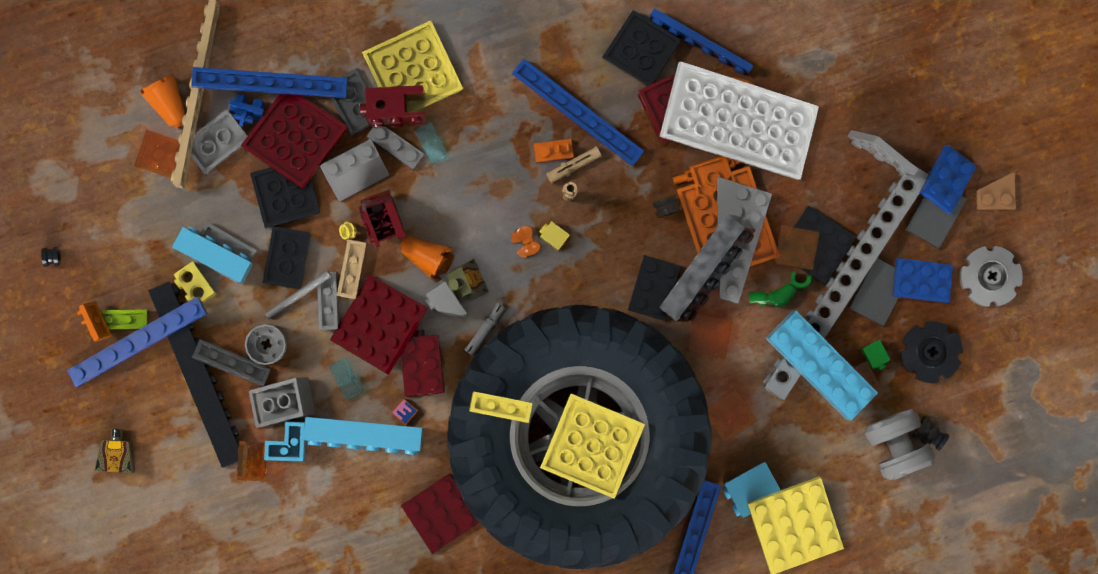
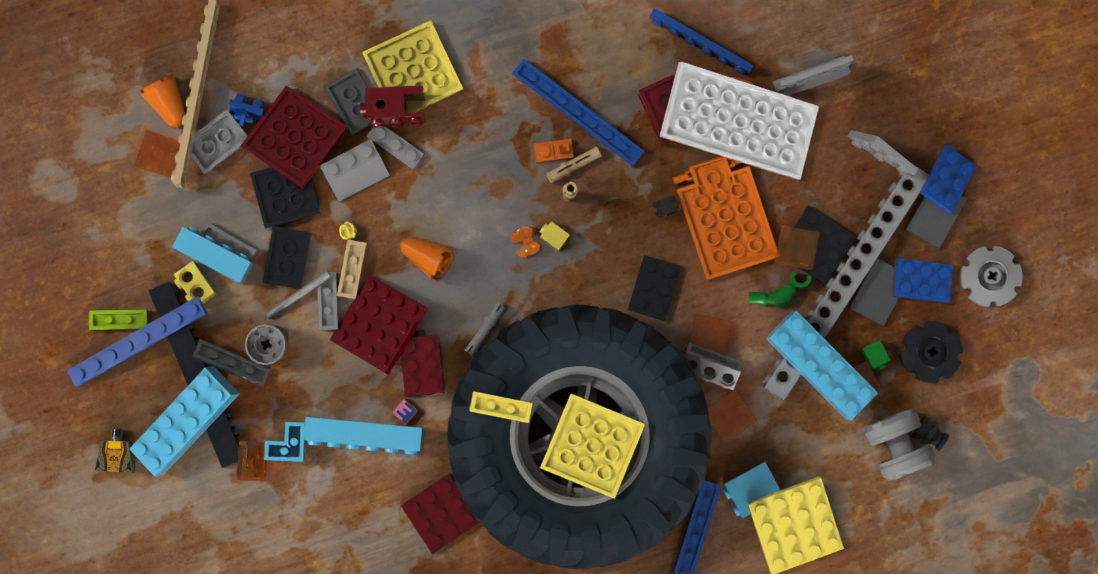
(51, 256): black wheel -> none
(94, 321): orange plate -> none
(184, 421): none -> medium azure brick
(269, 82): blue plate -> none
(282, 402): light grey slope -> none
(345, 379): clear light blue plate -> none
(381, 218): dark red torso -> none
(431, 143): clear light blue plate -> none
(445, 302): light grey slope -> none
(467, 281): olive torso -> none
(641, 49): black plate -> none
(708, 268): black brick -> none
(722, 365): none -> light grey brick
(750, 206): light grey wing -> none
(814, 76): none -> light grey fence
(997, 195): medium nougat wing -> none

